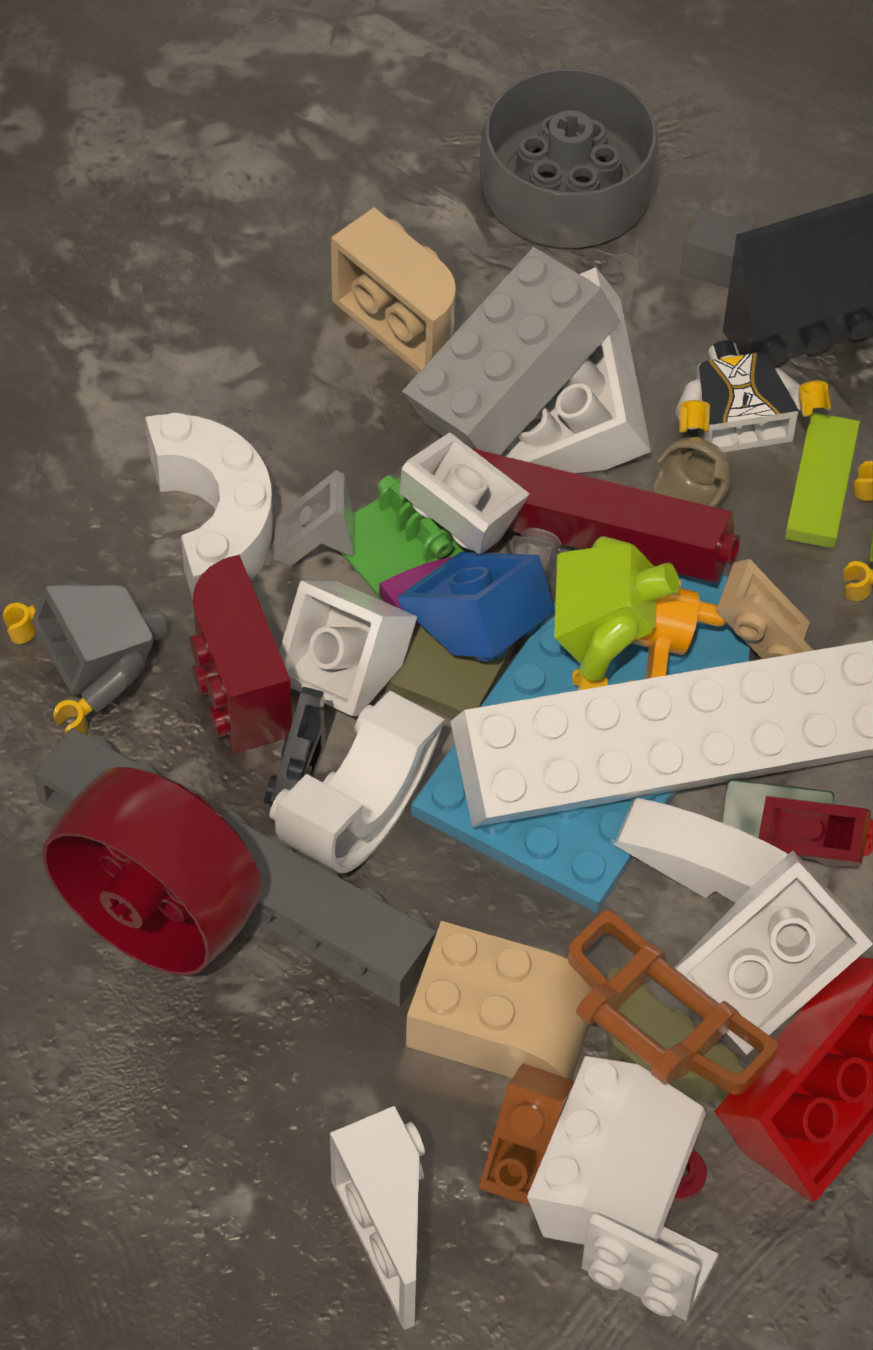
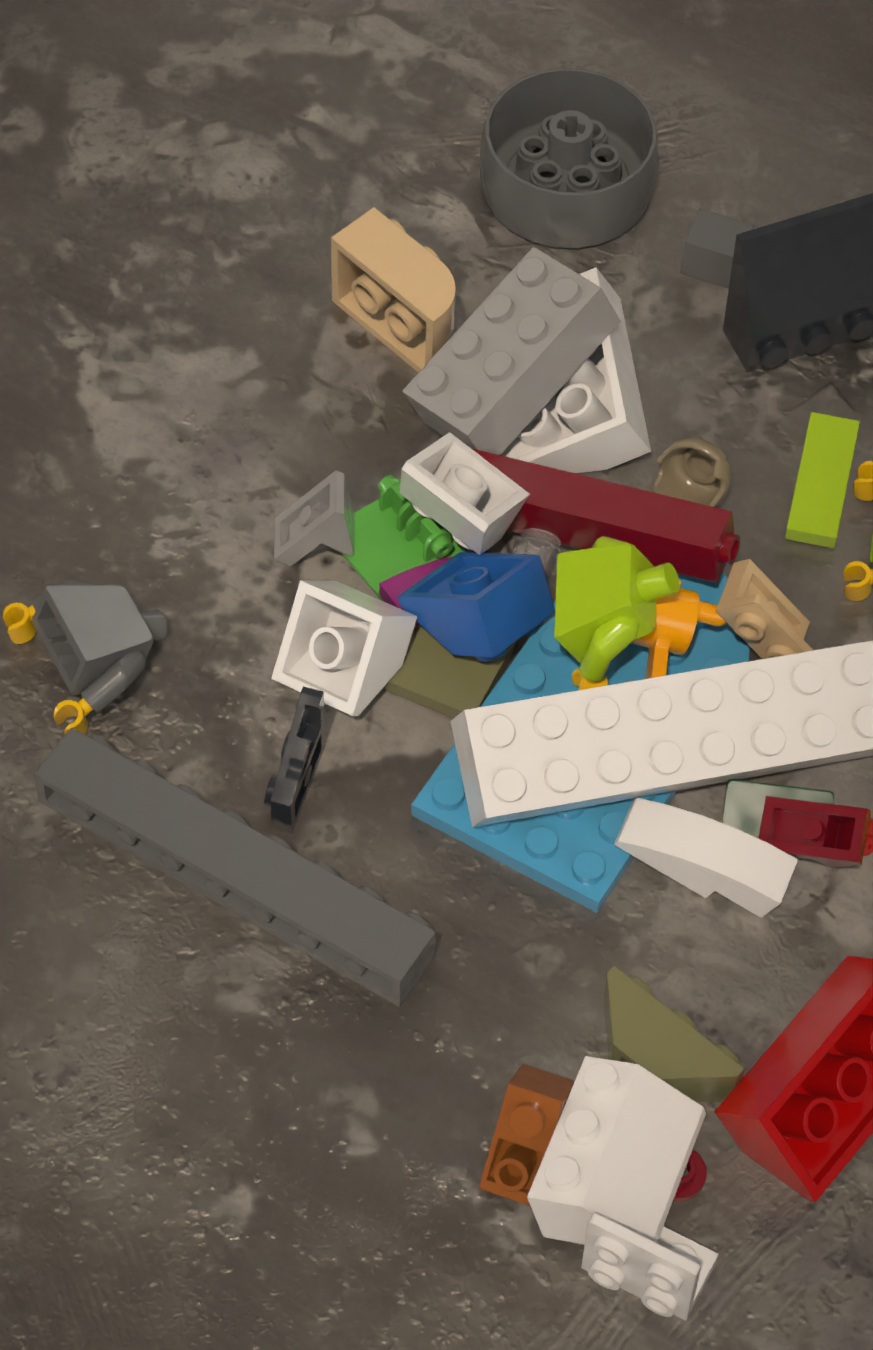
(153, 870): dark red wheel -> none
(227, 473): white brick -> none
(238, 660): dark red brick -> none
(361, 802): white brick -> none
(378, 1184): white slope -> none
(497, 1005): tan brick -> none
(667, 1065): dark orange bar -> none
(745, 400): torso -> none
(776, 947): white slope -> none

